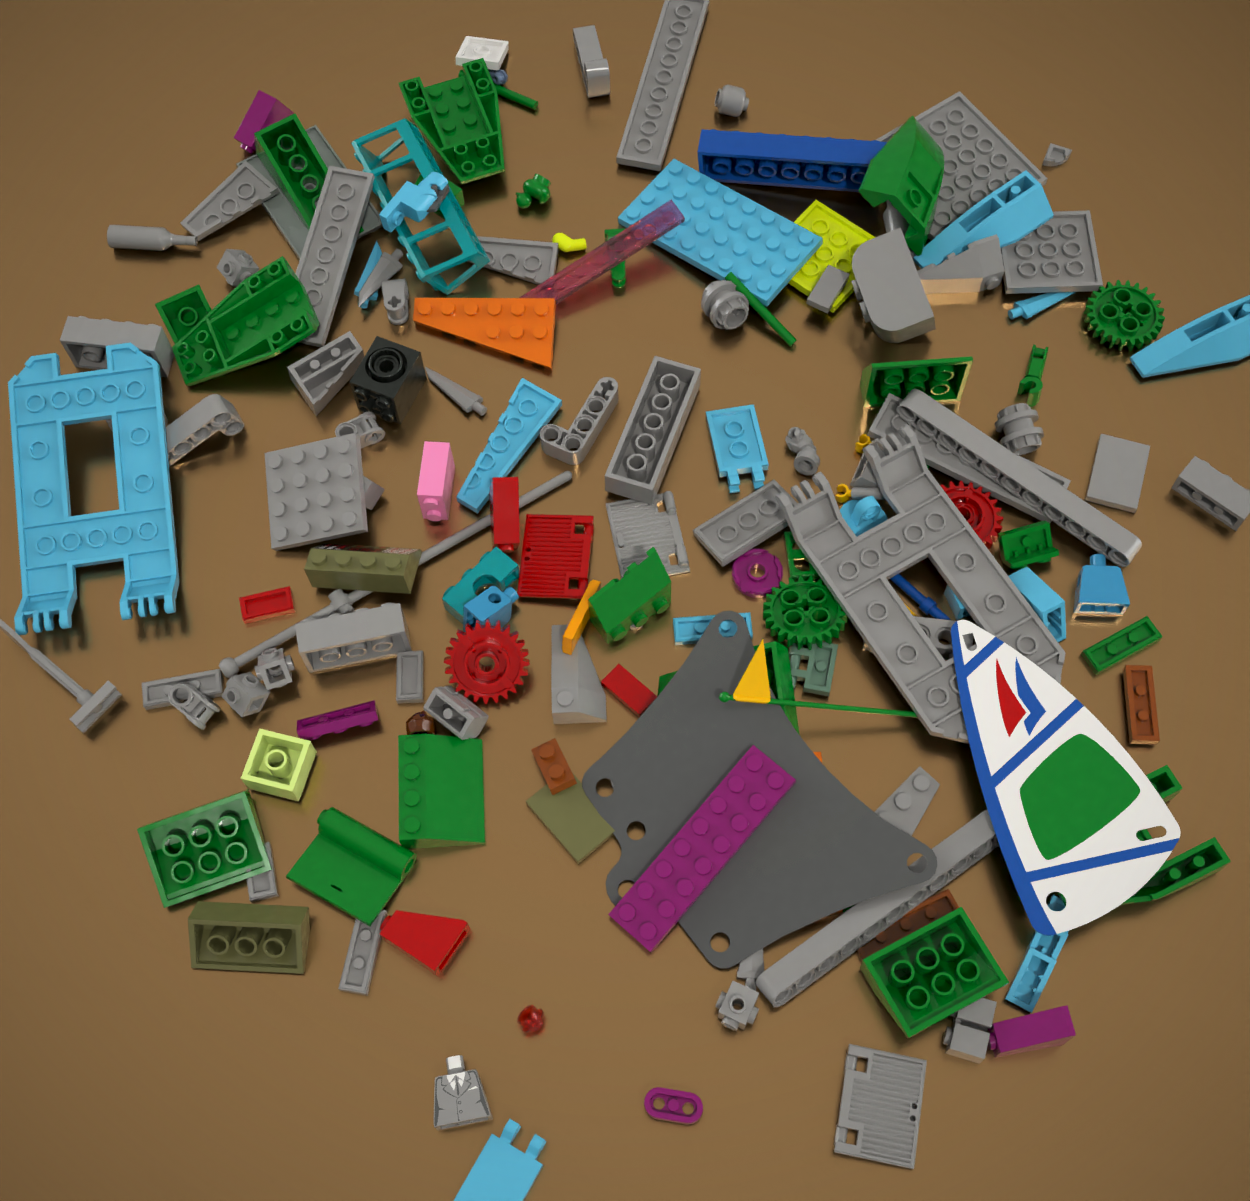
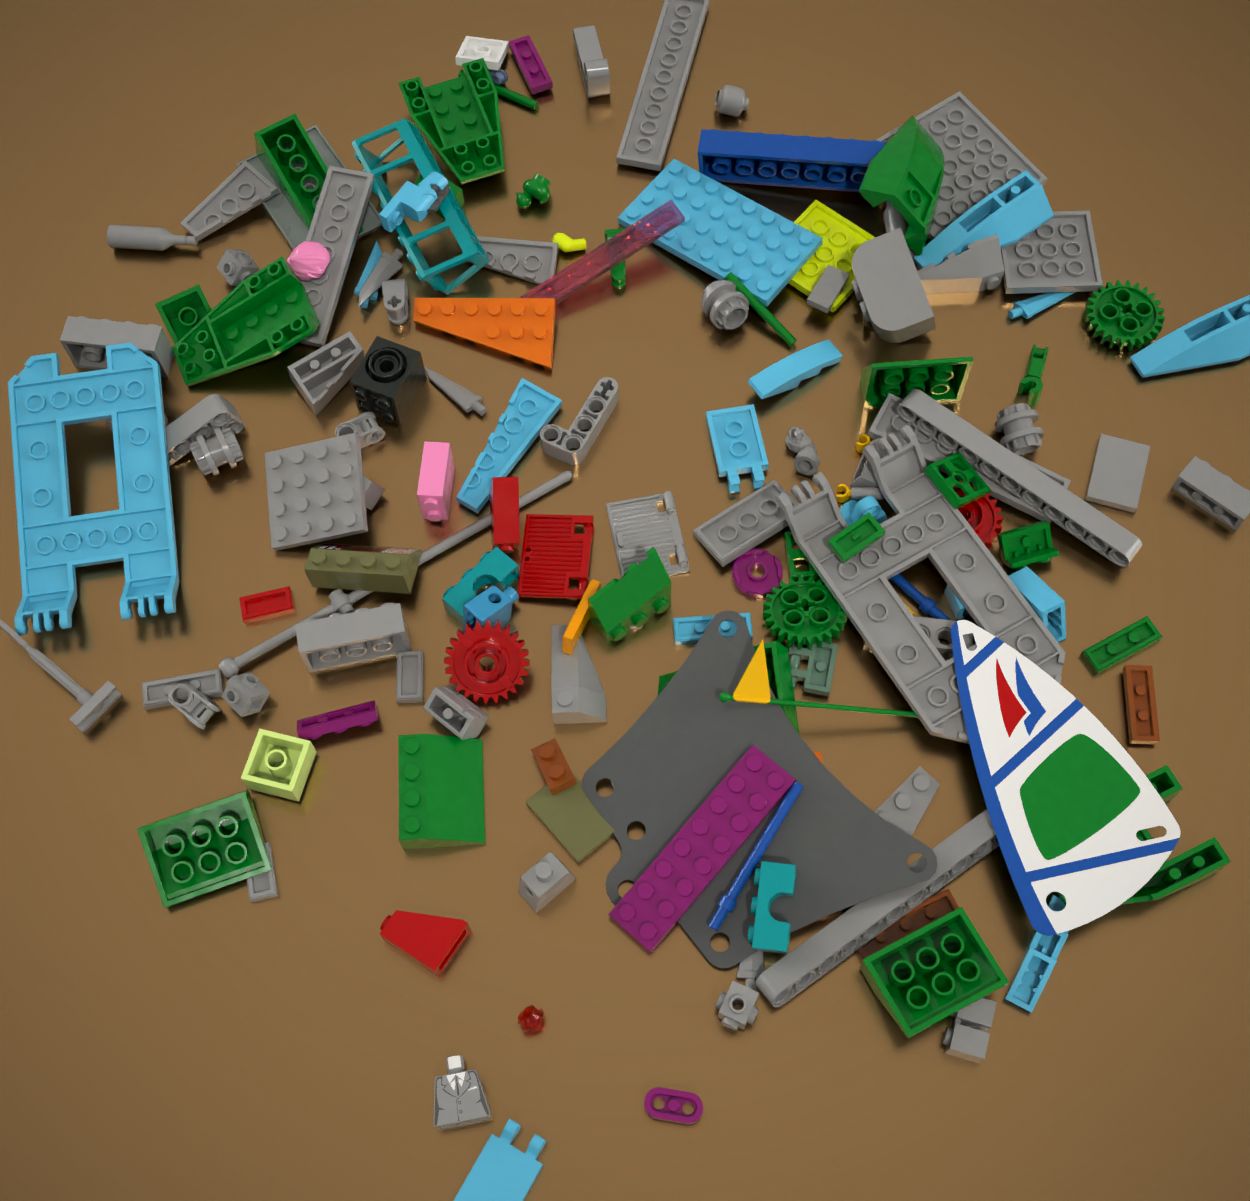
(216, 451): none -> light grey piece
(249, 937): olive slope -> none
(262, 113): magenta slope -> none
(274, 668): light grey brick -> none
(309, 260): none -> bright pink hair
(354, 861): green door -> none
(361, 956): light grey tile -> none
(421, 724): reddish brown rock -> none
(530, 64): none -> magenta plate
(544, 881): none -> light grey torso
(628, 690): red tile -> none
(652, 430): light grey brick -> none
(727, 902): none -> blue bar
(773, 882): none -> teal arch
(796, 367): none -> medium azure slope
(856, 537): none -> green plate
(881, 1106): light grey window -> none
(965, 472): none -> green piece
(1031, 1032): magenta slope -> none
(1056, 155): light grey tile -> none
(1100, 589): dark azure torso -> none

